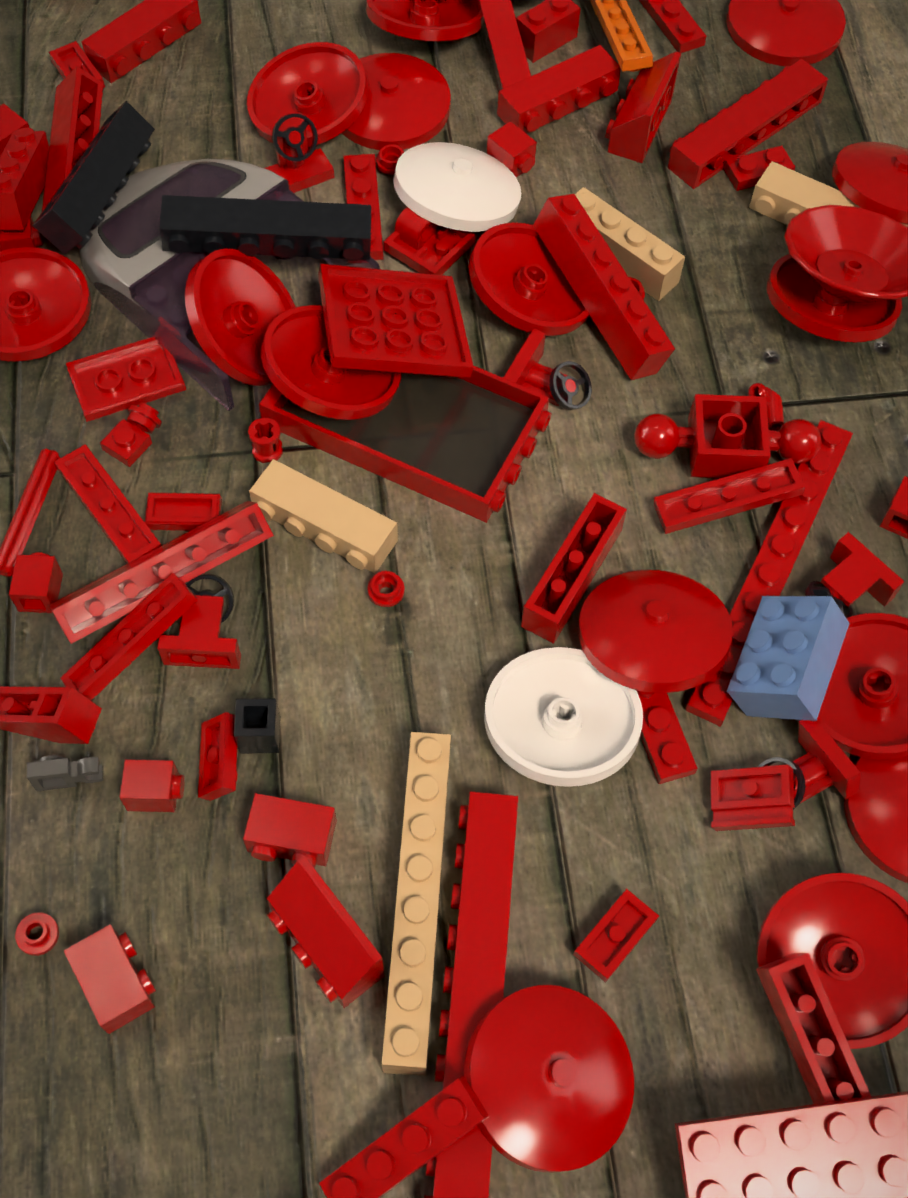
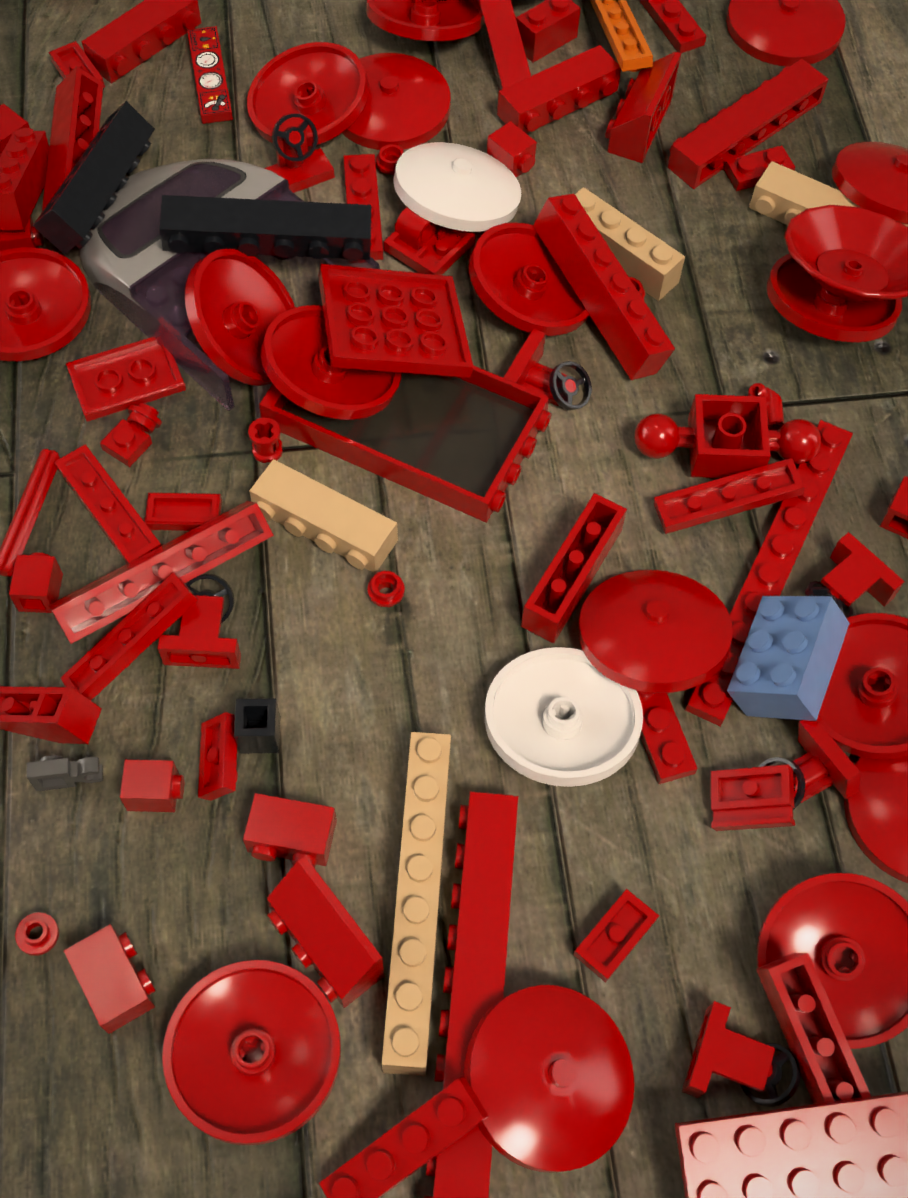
(209, 75): none -> red tile
(251, 1052): none -> red dish
(737, 1059): none -> red piece

